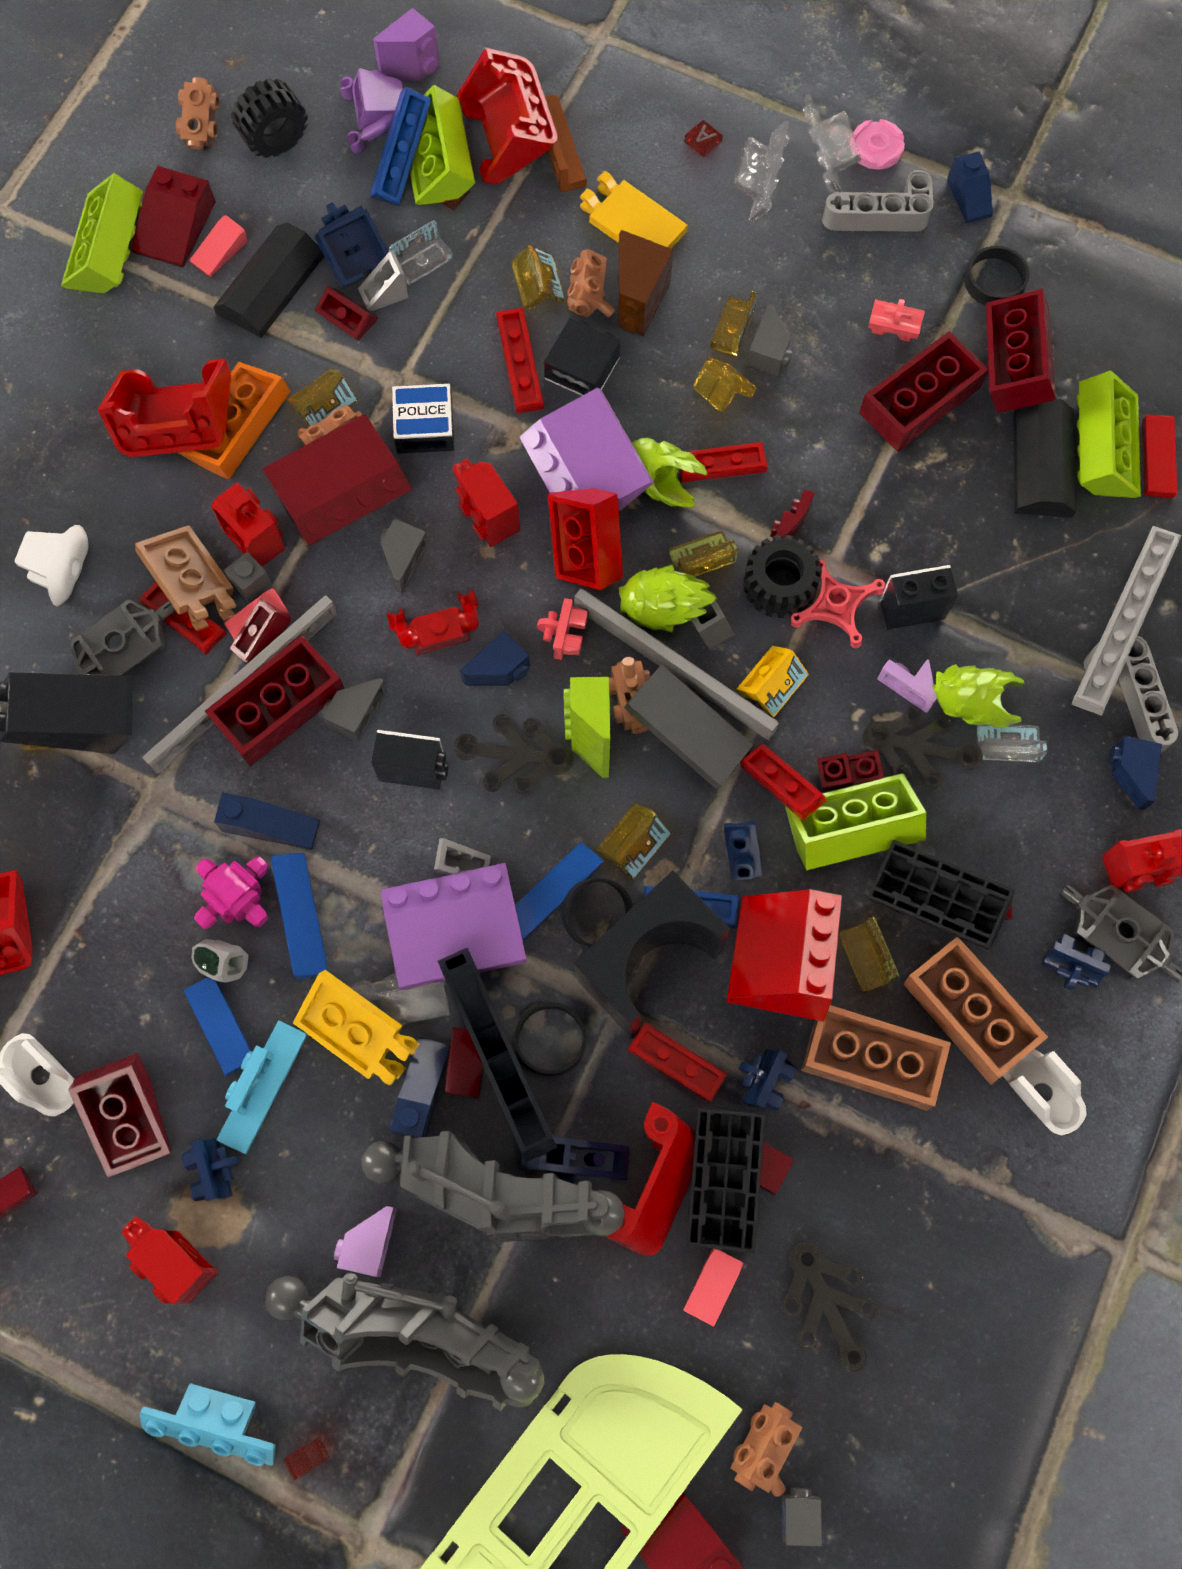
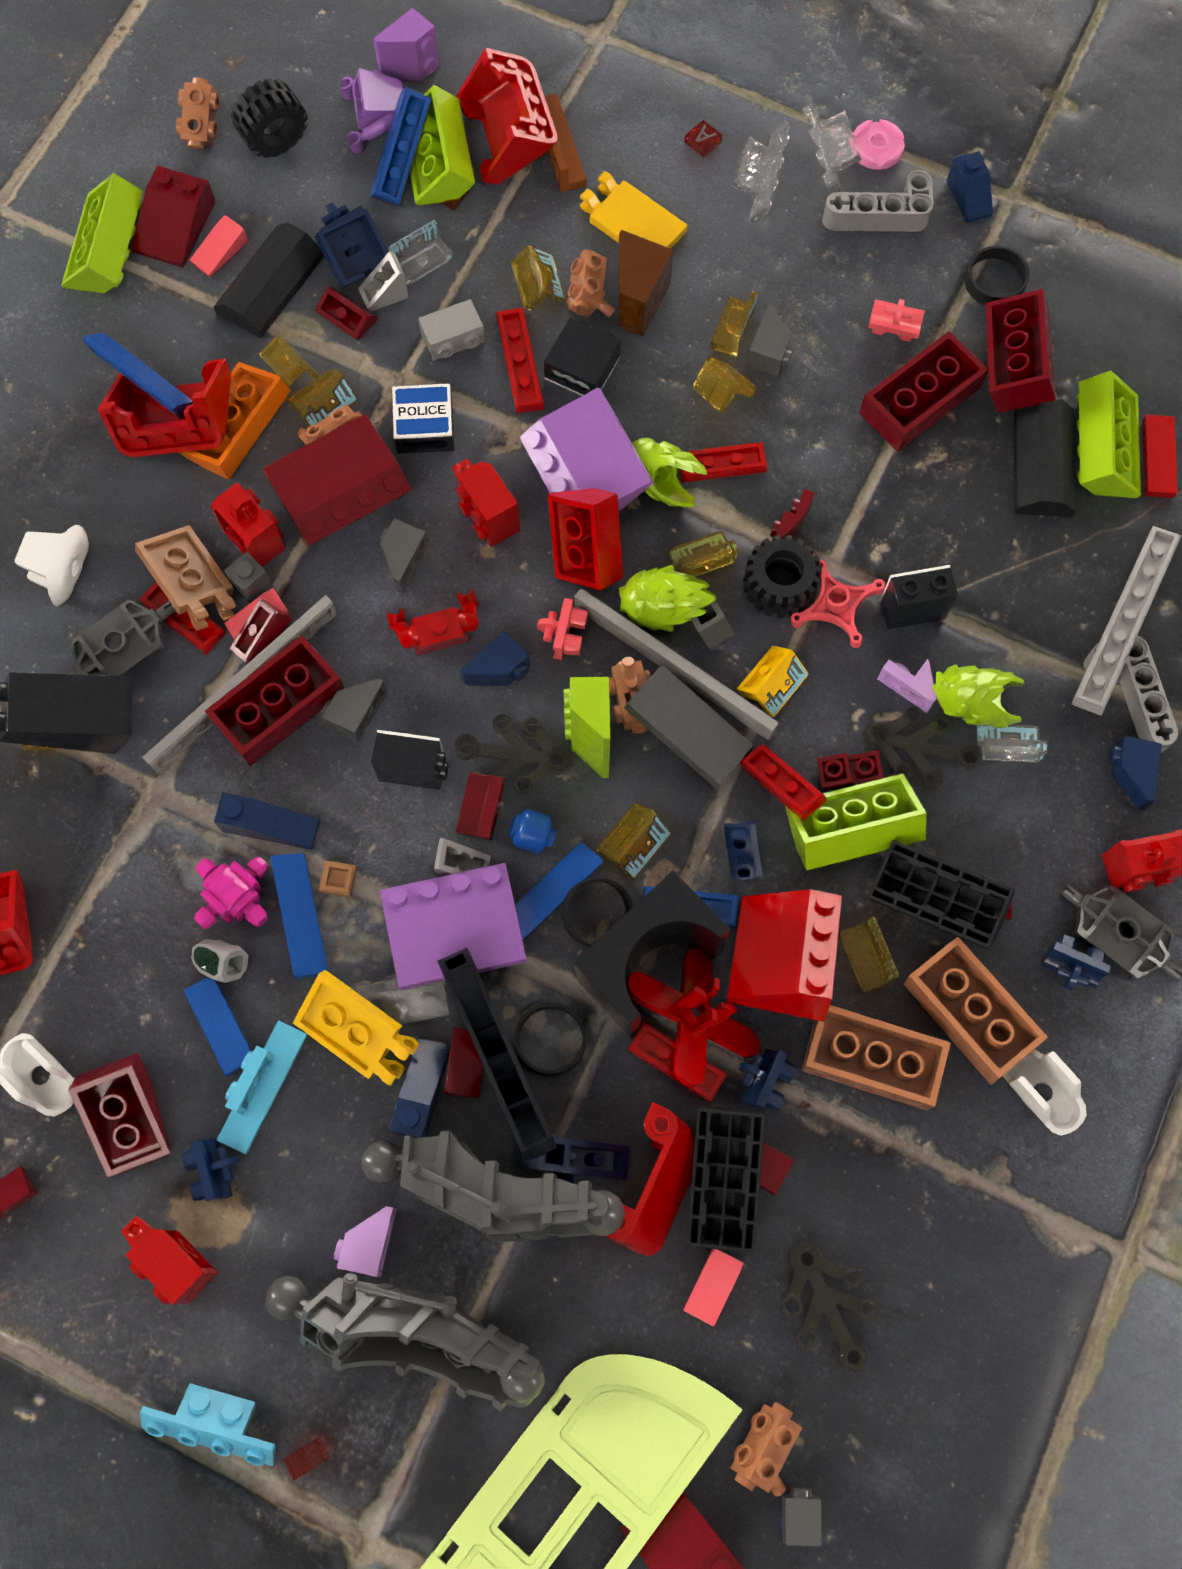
(138, 373): none -> blue slope
(286, 361): none -> clear yellow panel
(337, 879): none -> medium nougat tile
(452, 330): none -> light grey hinge
(480, 805): none -> dark red panel
(532, 831): none -> blue head
(694, 1031): none -> red piece

